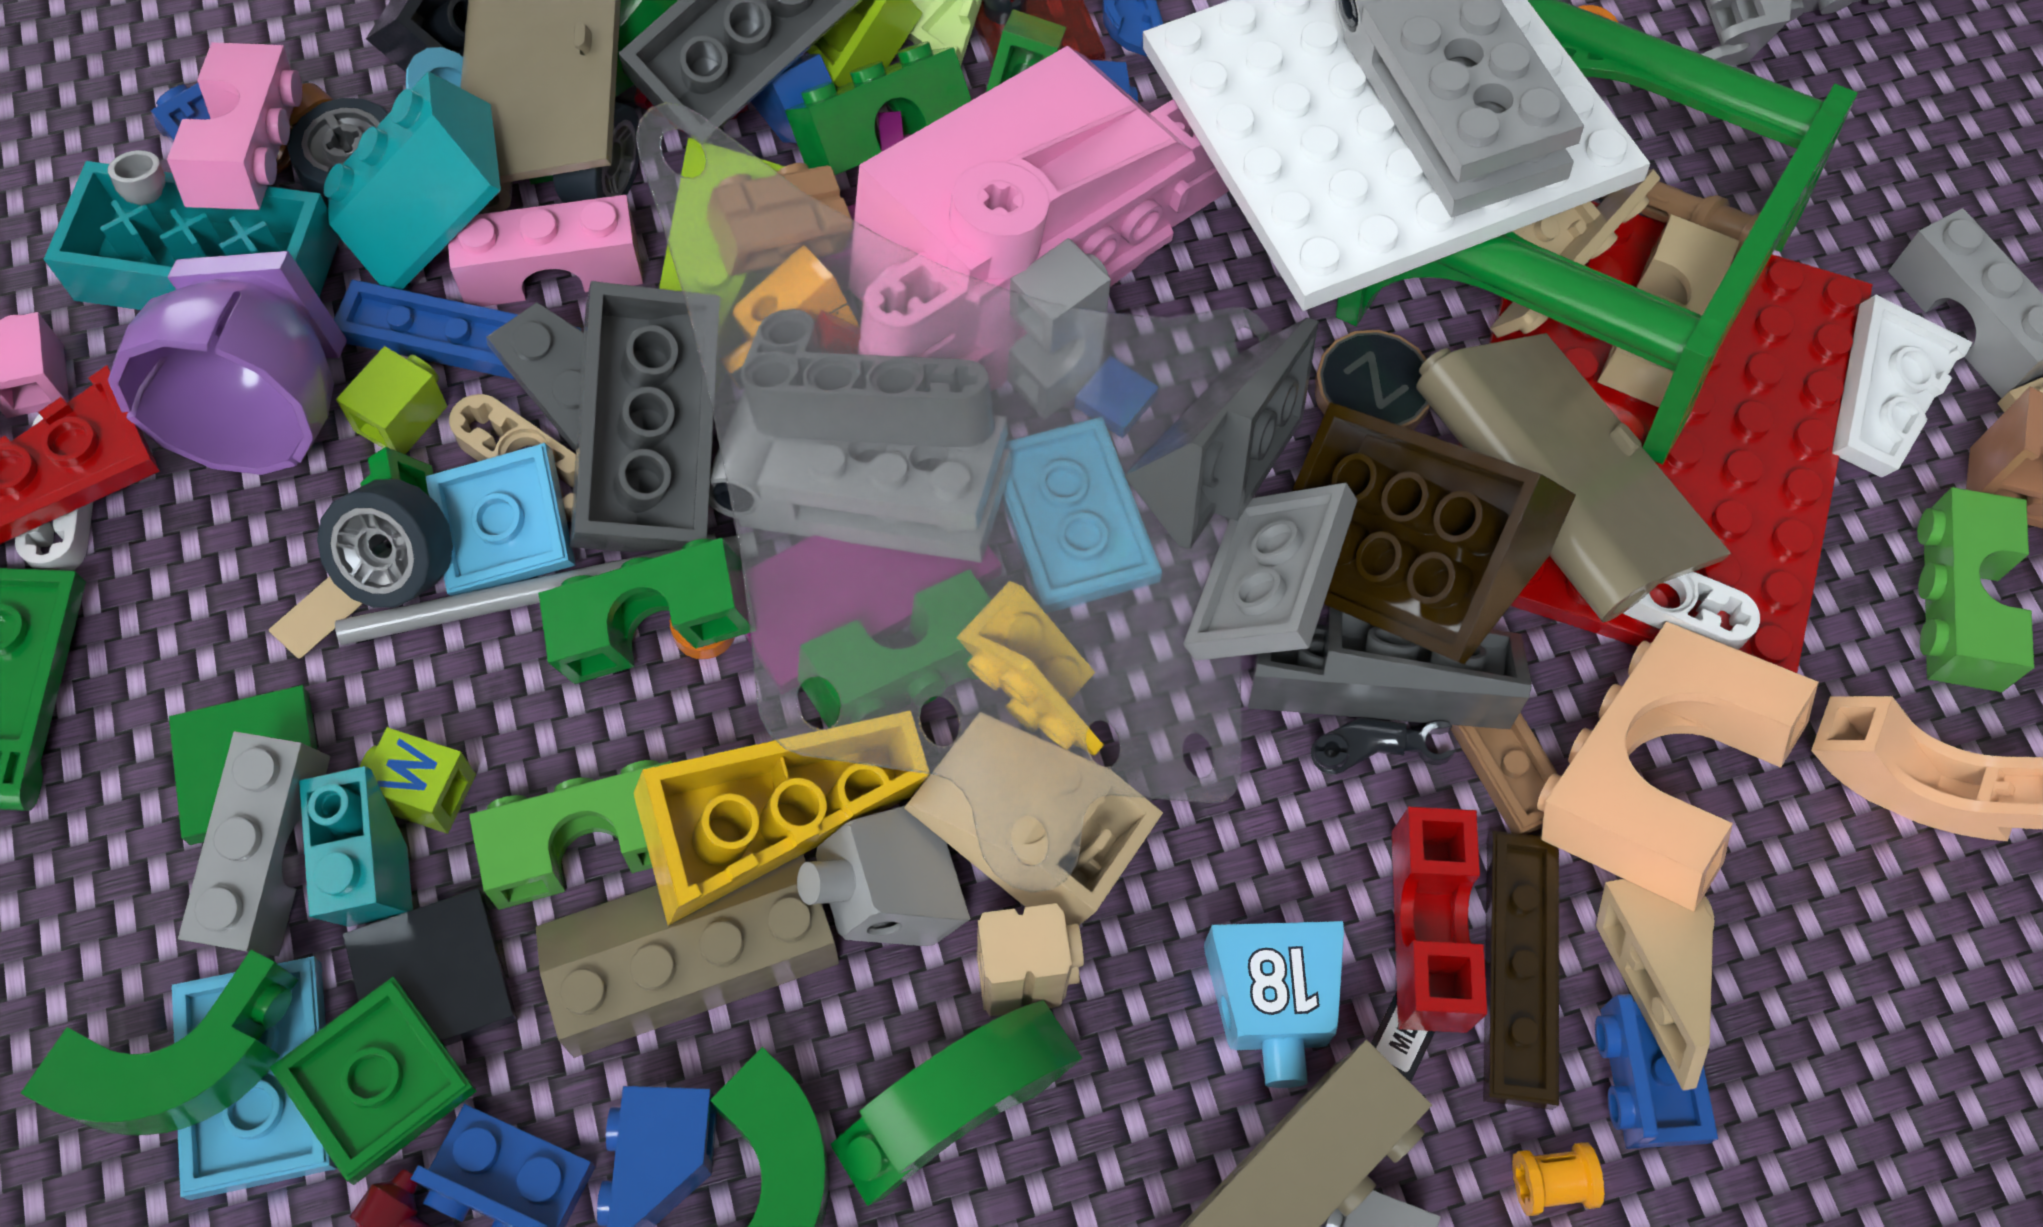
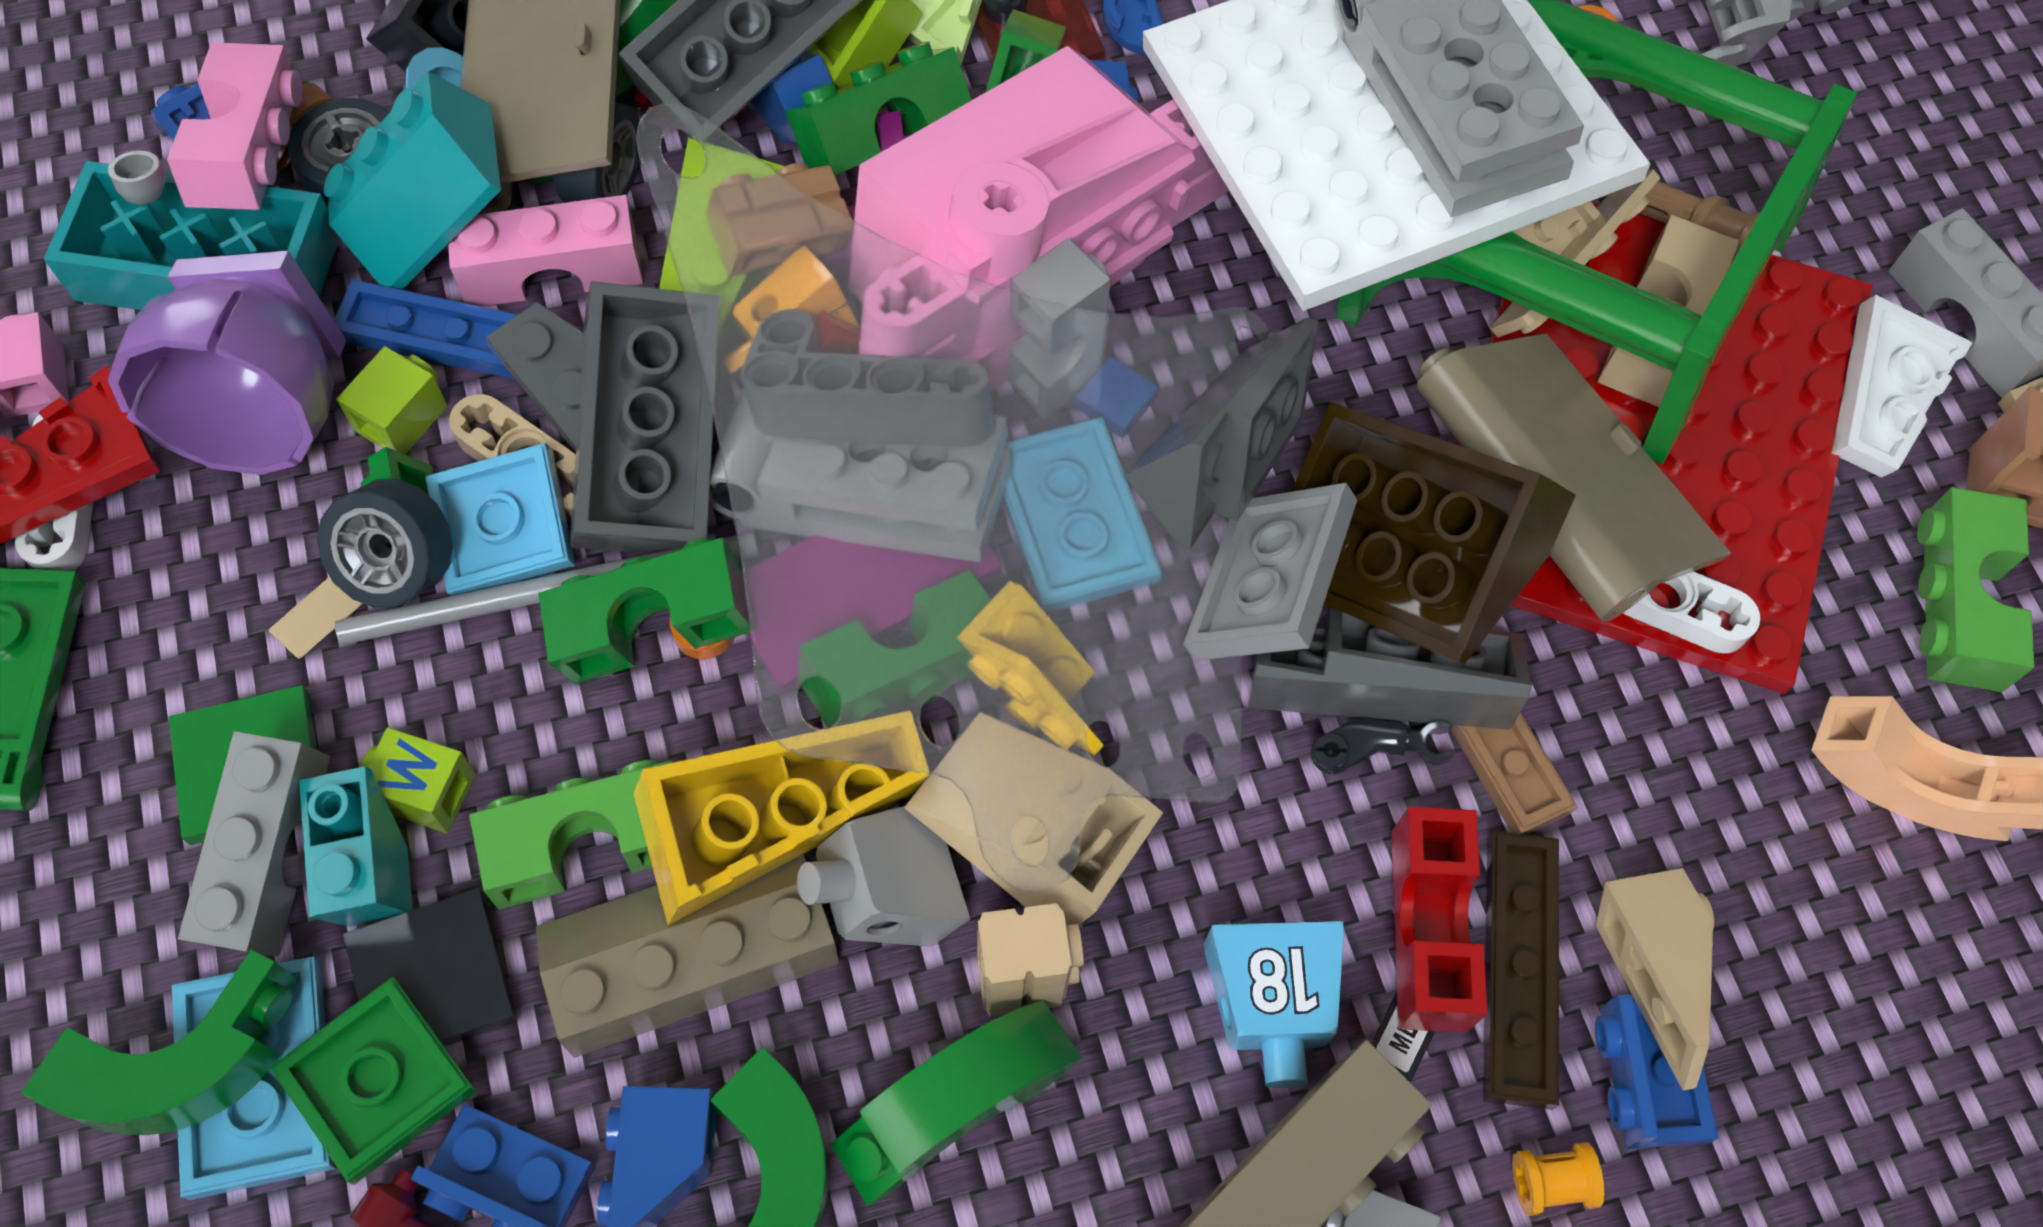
(1373, 376): black tile -> none
(1673, 687): light nougat arch -> none

